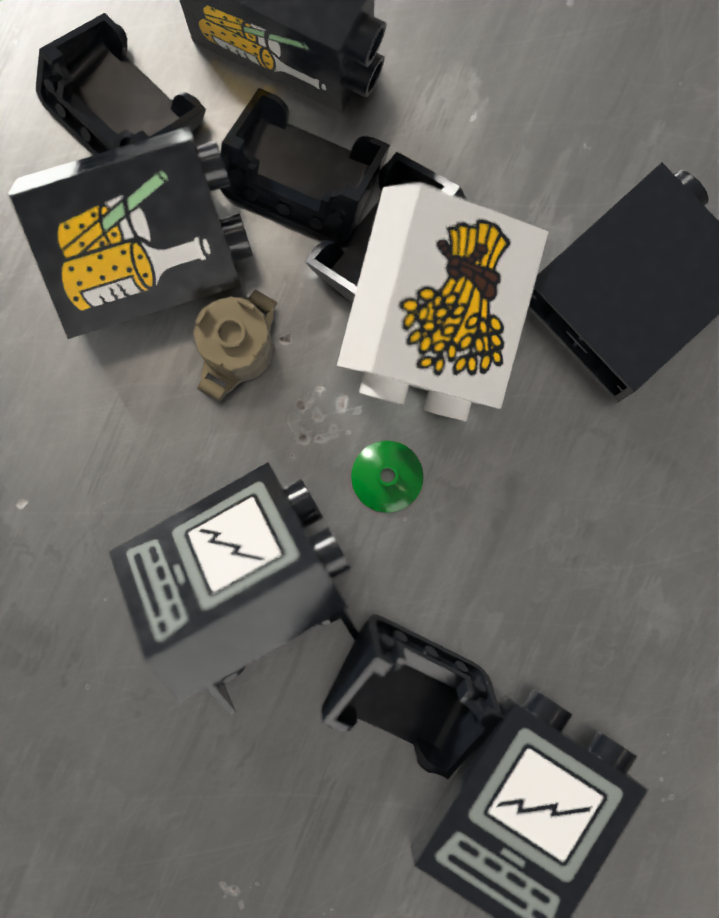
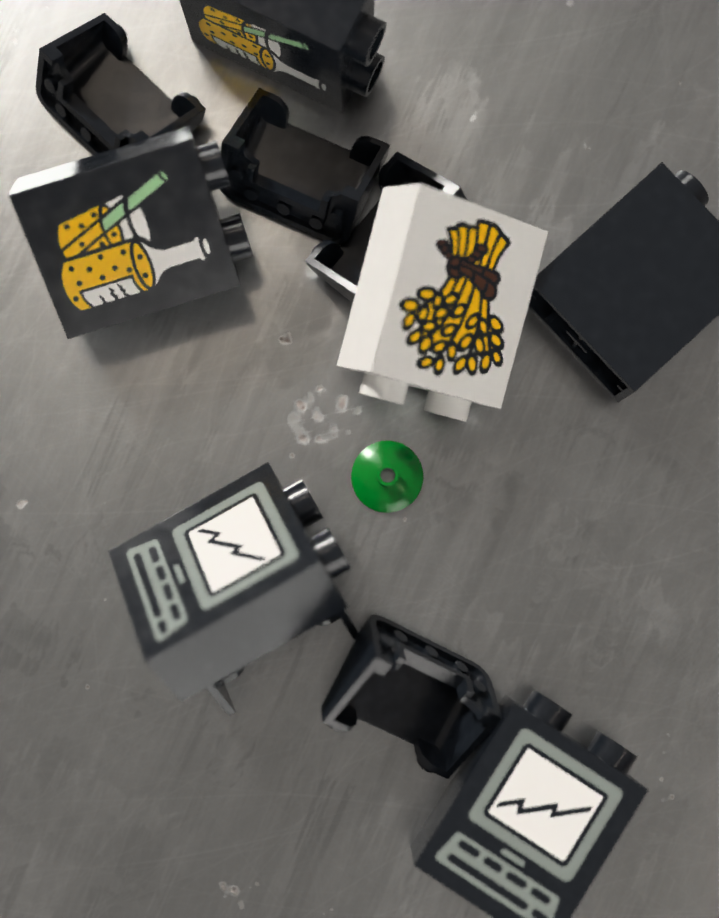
(234, 341): dark tan container -> none

